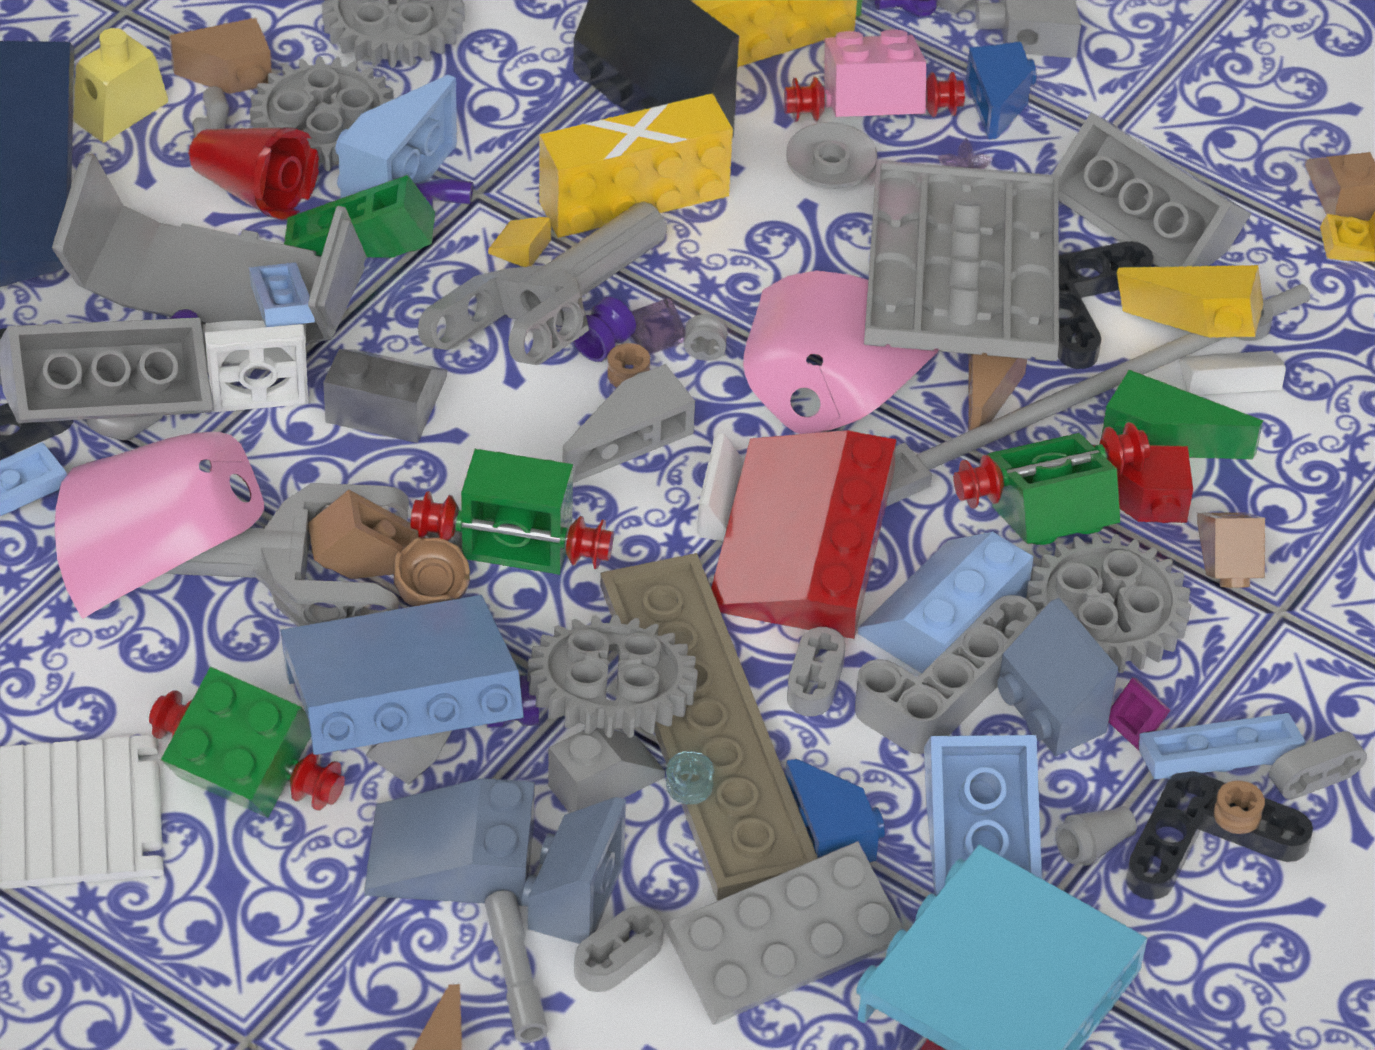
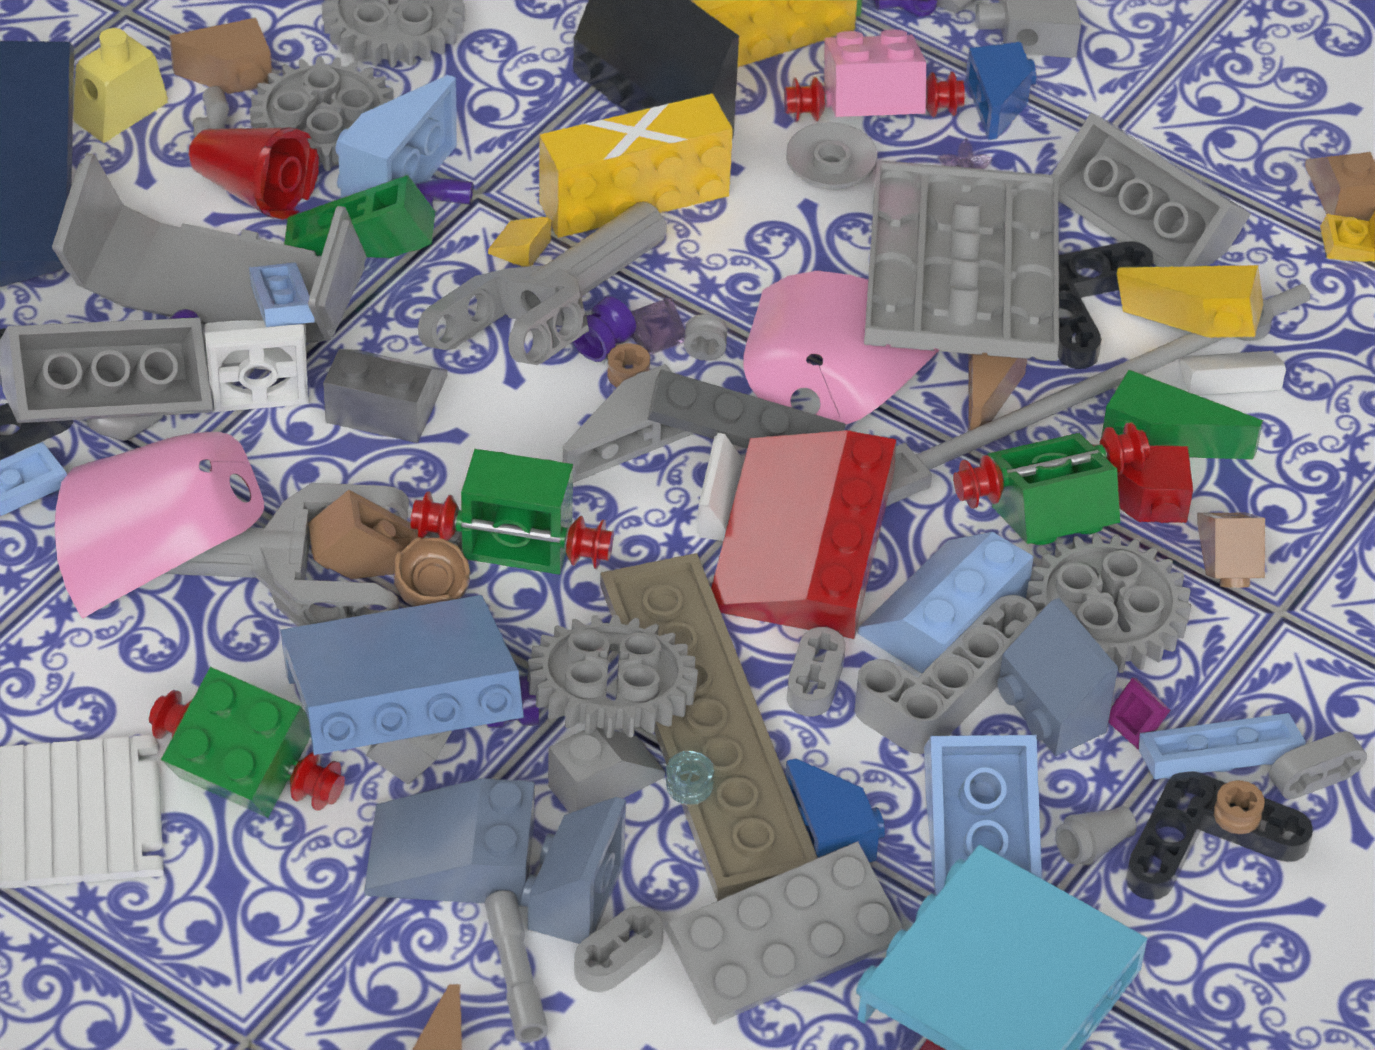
(715, 409): none -> dark grey plate

